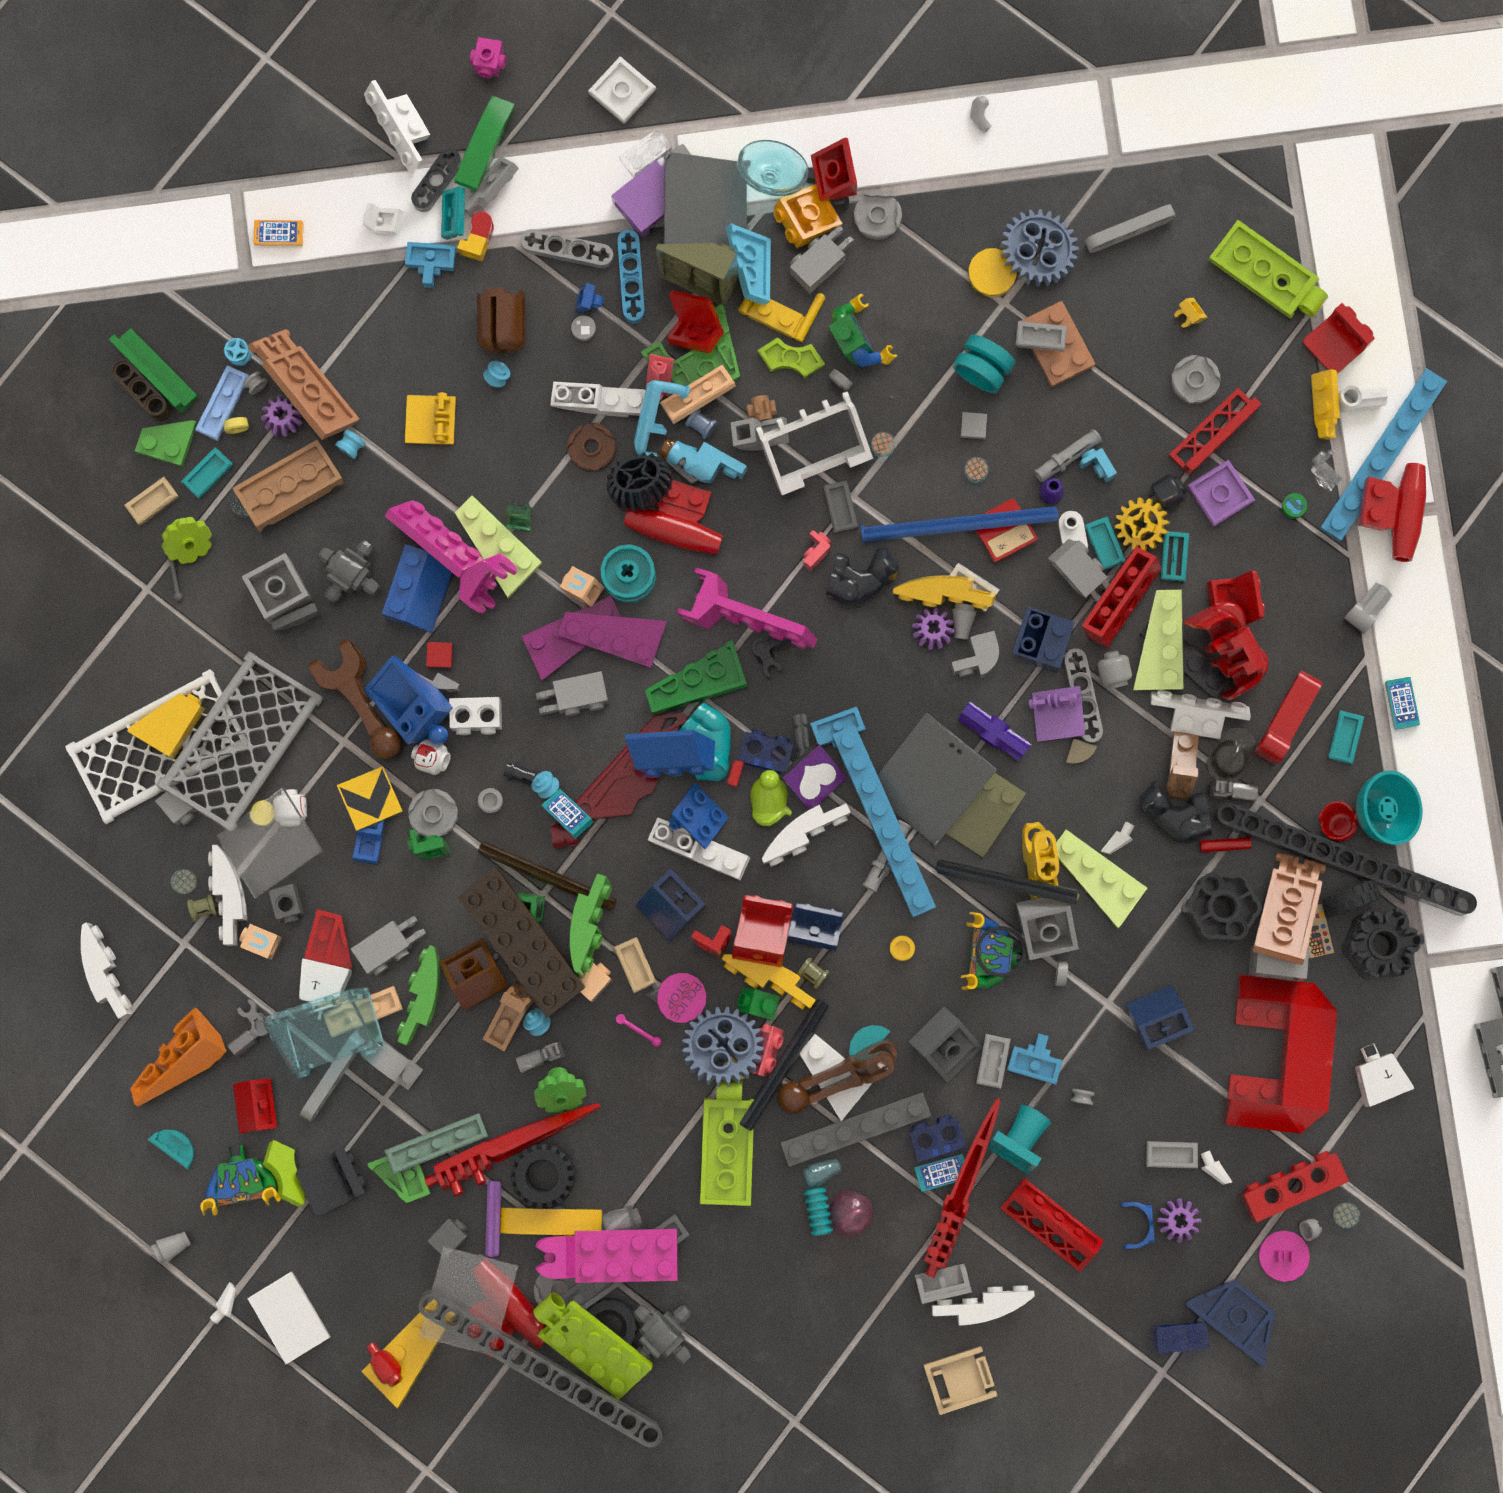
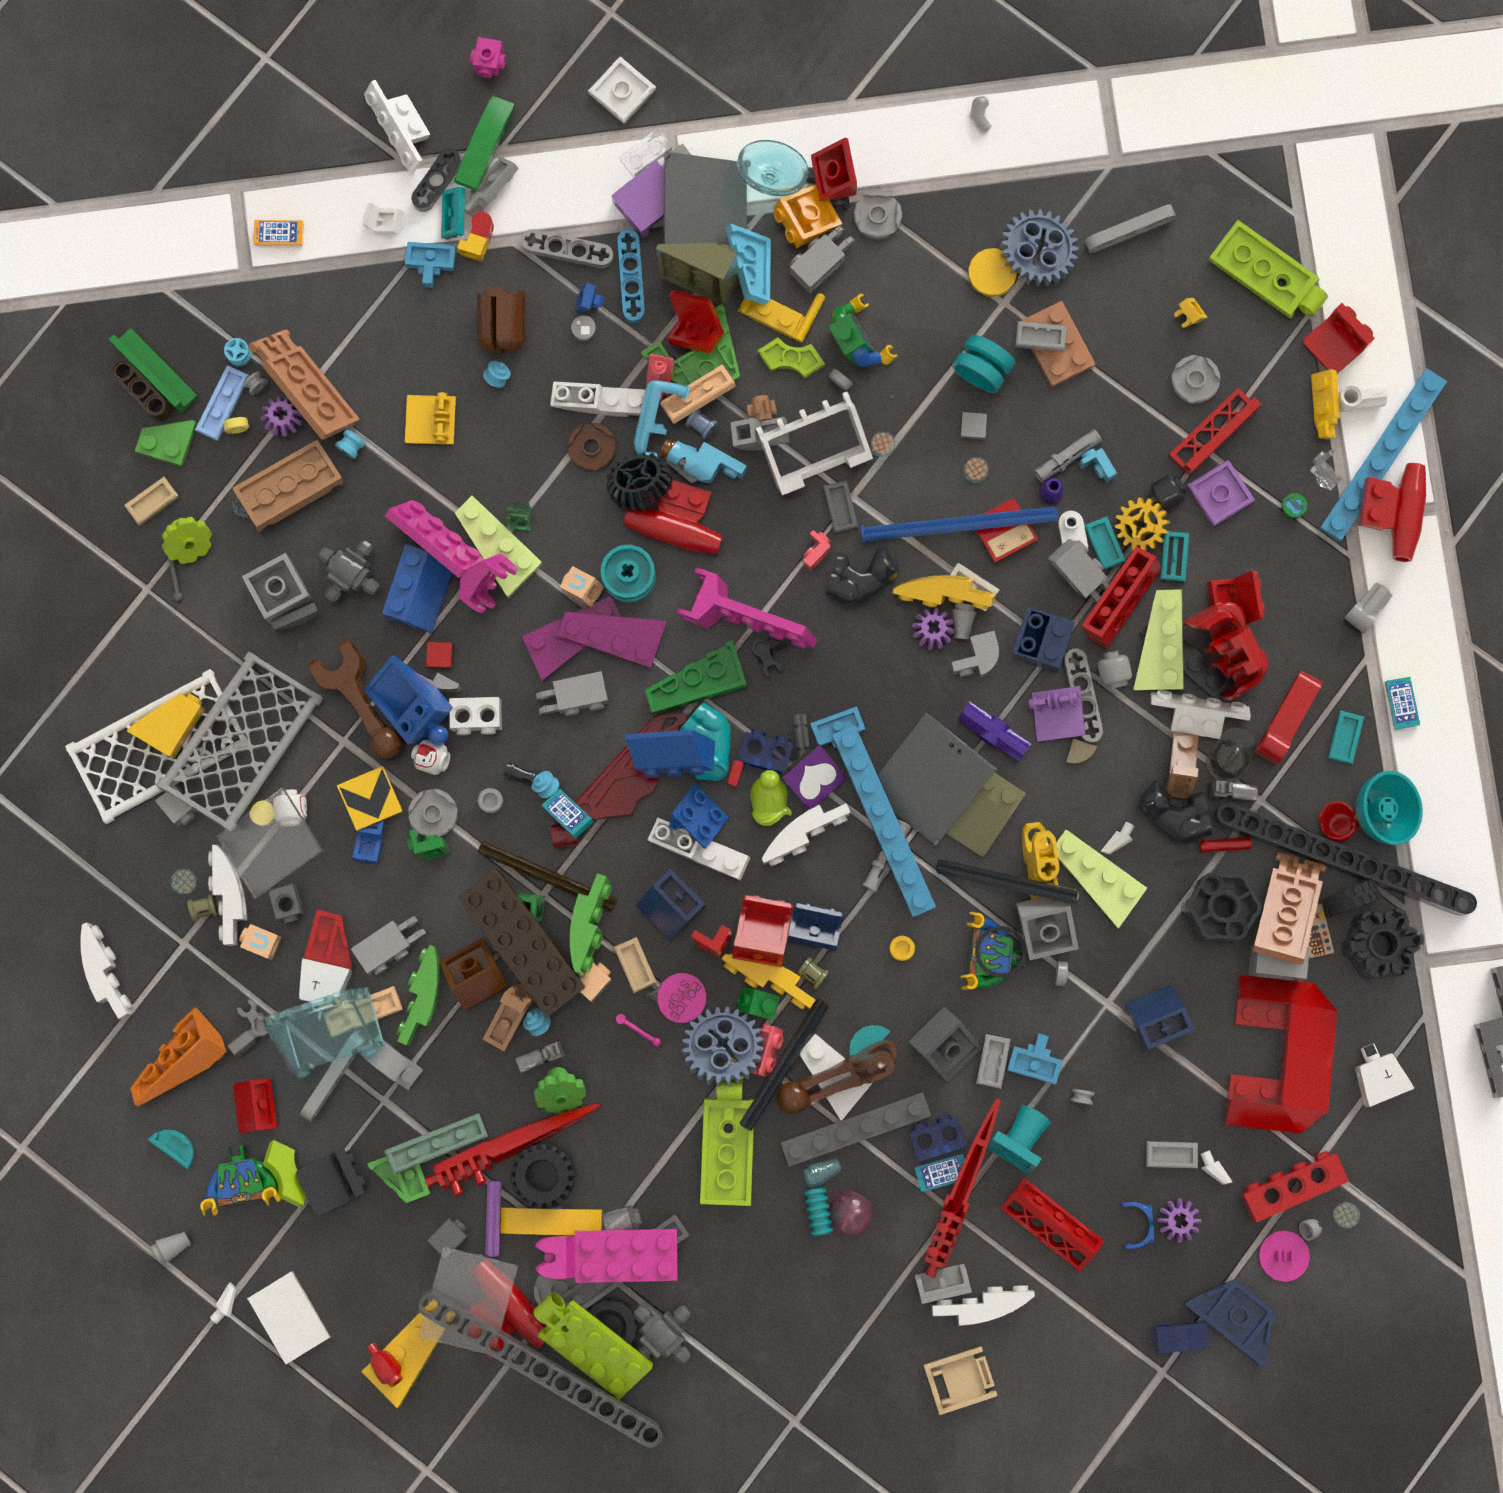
(207, 473): teal tile -> none

